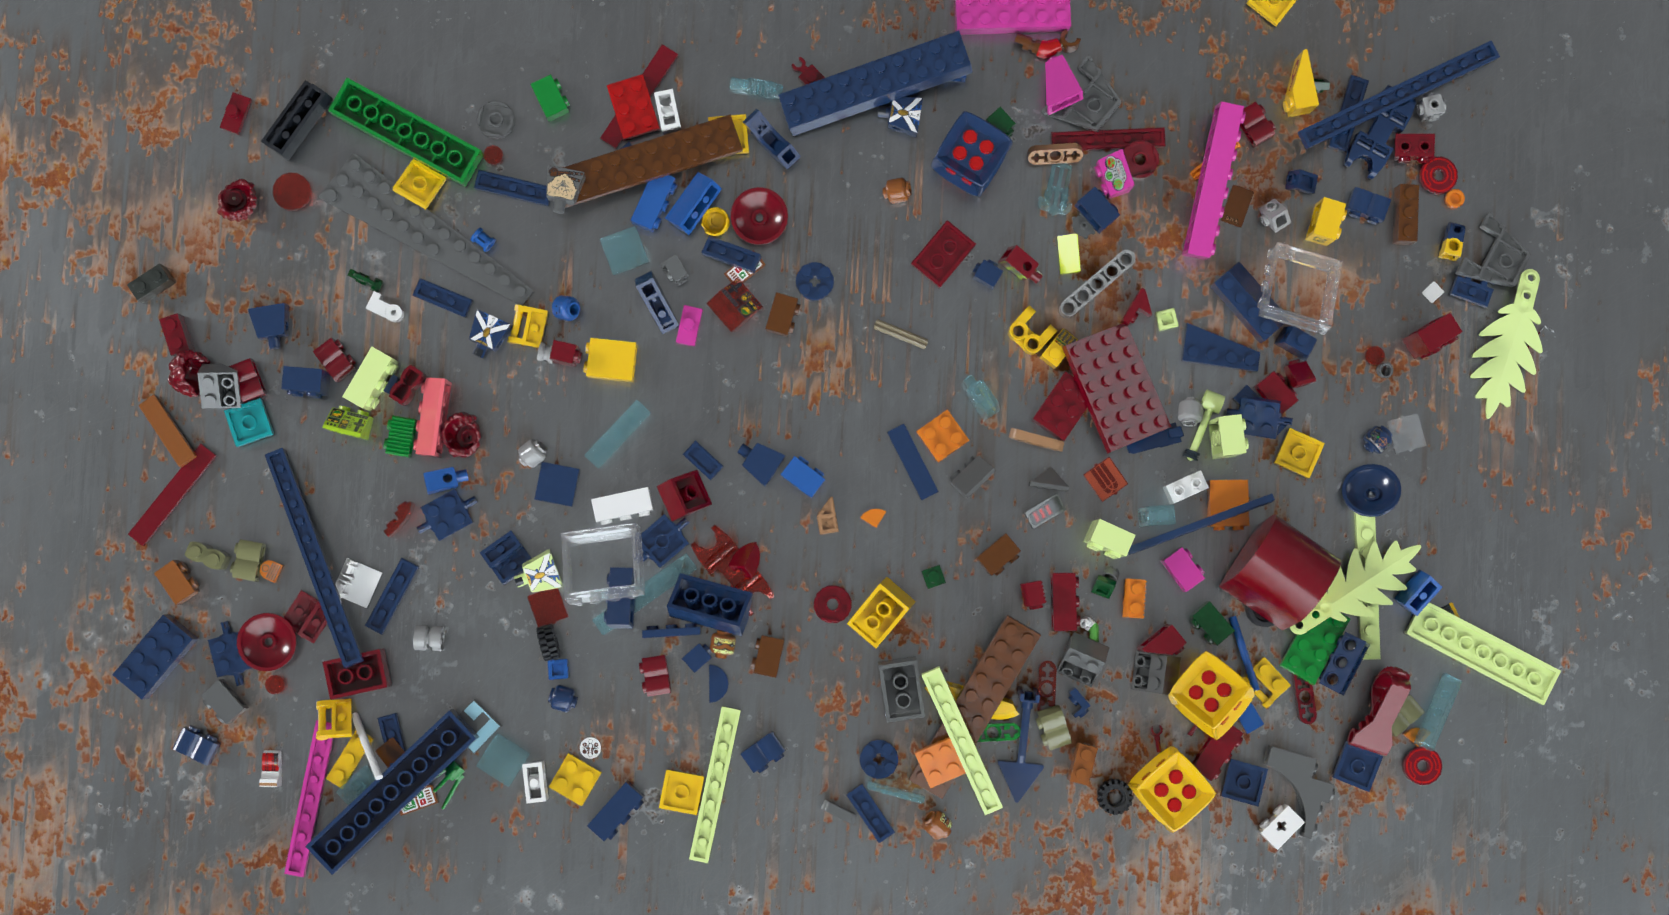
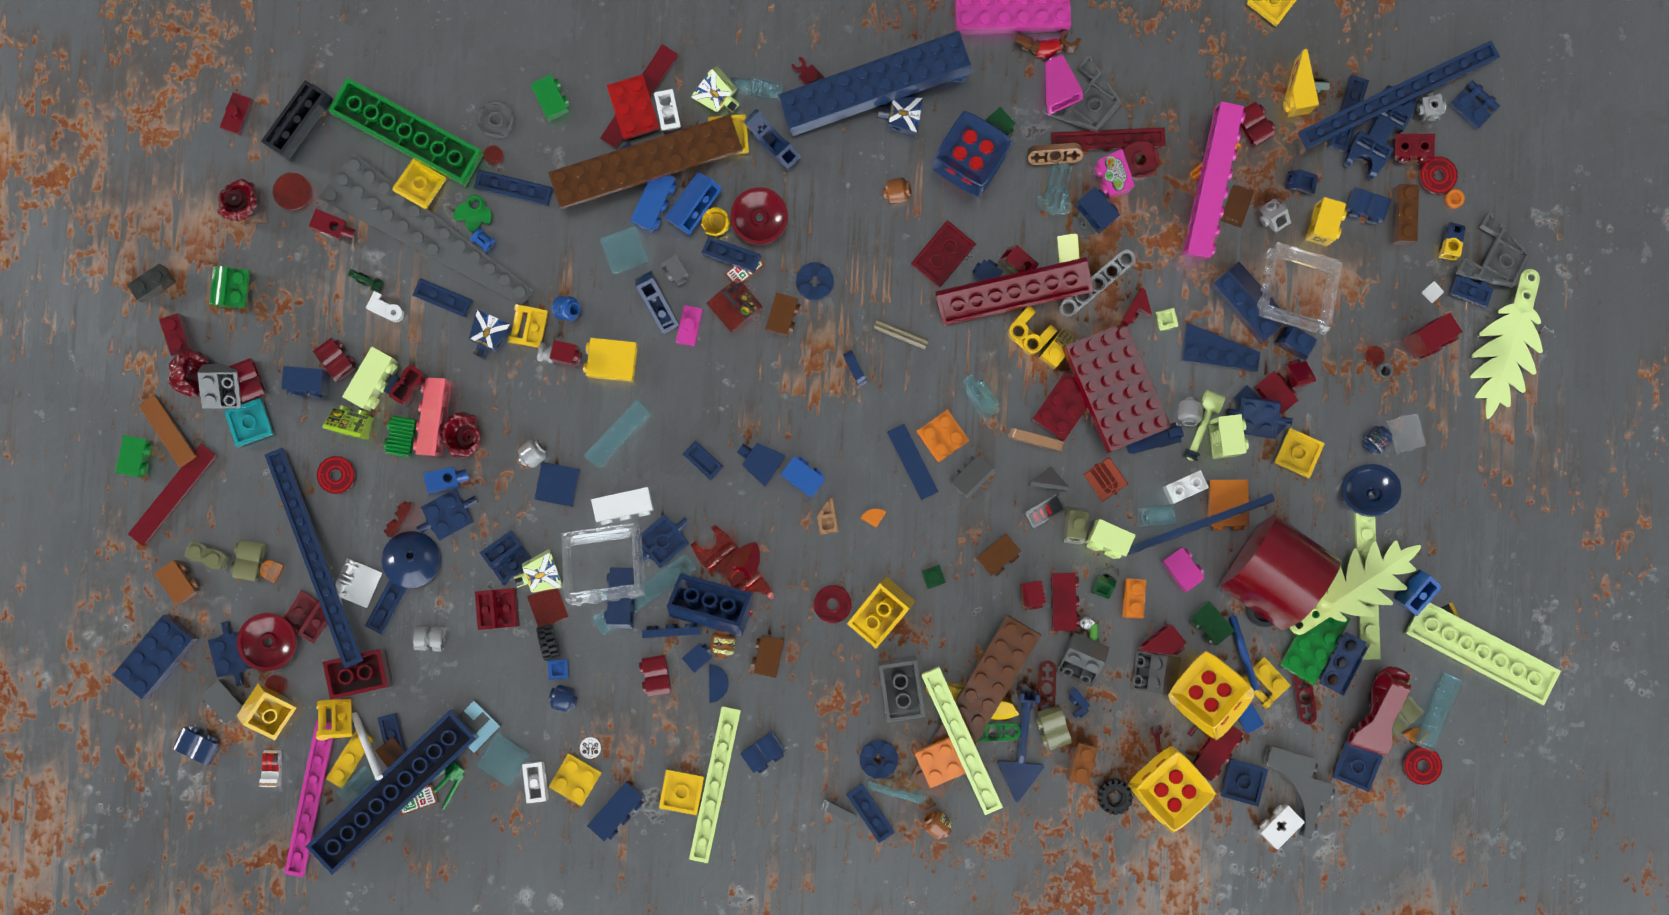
(134, 456): none -> green brick
(229, 287): none -> green brick
(266, 711): none -> yellow brick
(271, 323): dark blue torso -> none
(322, 223): none -> dark red torso
(325, 470): none -> dark red tile
(414, 571): none -> dark blue dish
(473, 216): none -> green plate
(497, 608): none -> dark red slope
(563, 187): torso -> none
(684, 495): dark red slope -> none
(716, 91): none -> torso
(855, 368): none -> dark blue beam
(1014, 291): none -> dark red plate
(1076, 525): none -> olive torso
(1471, 109): none -> dark blue plate

